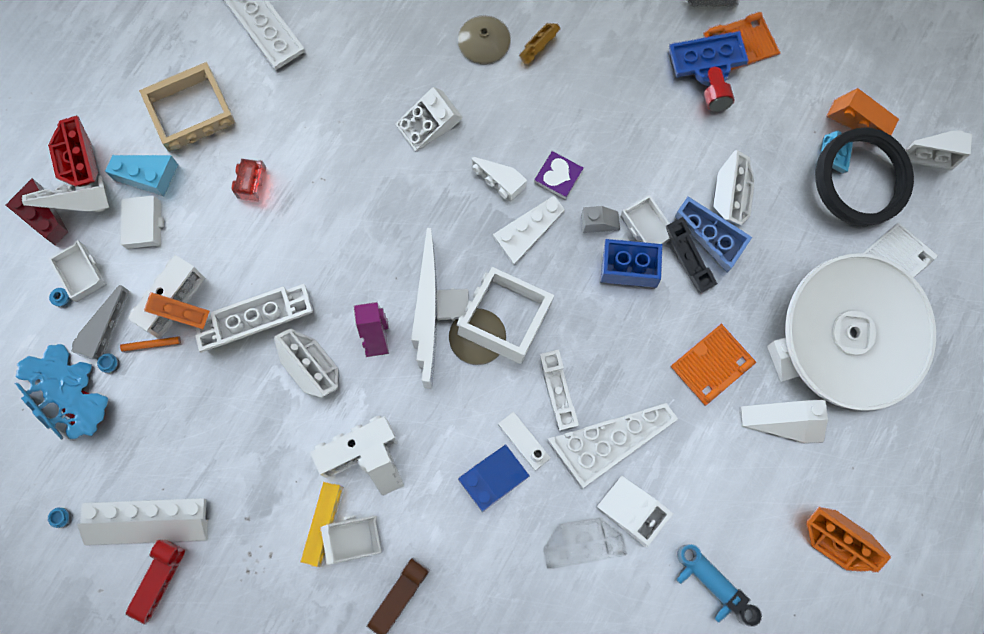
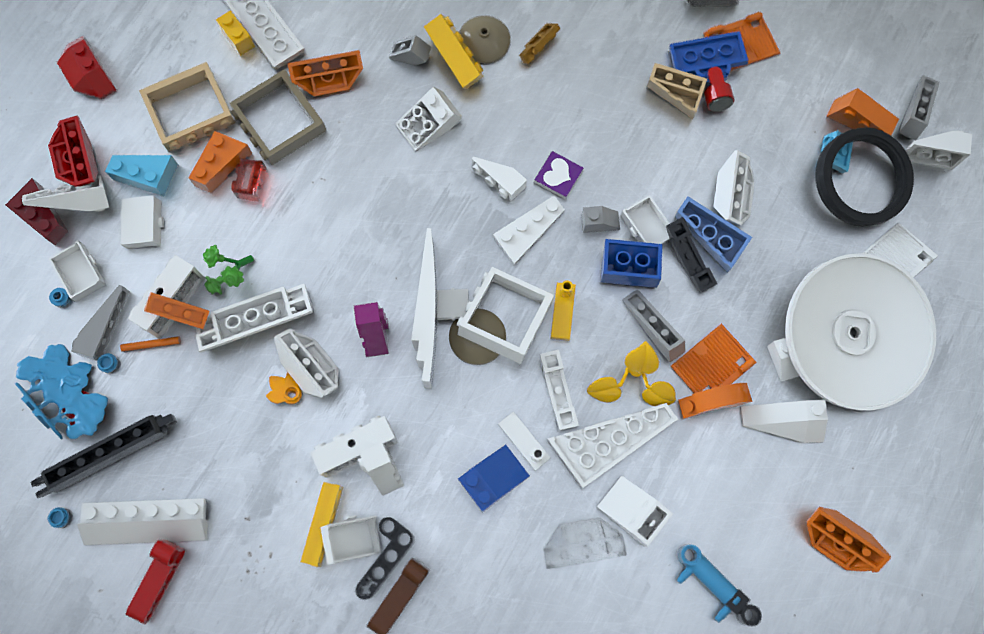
(84, 70): none -> red wedge
(103, 453): none -> black hinge
(218, 161): none -> orange wedge
(230, 276): none -> bright green plant
(235, 33): none -> yellow brick
(281, 388): none -> light orange plate
(291, 144): none -> dark tan window
(326, 73): none -> orange wedge
(382, 561): none -> black beam
(410, 50): none -> light grey slope
(454, 51): none -> yellow wedge
(563, 311): none -> yellow piece
(638, 362): none -> yellow plant
(655, 325): none -> light grey slope
(677, 88): none -> tan wedge
(714, 399): none -> orange arch
(920, 108): none -> light grey slope

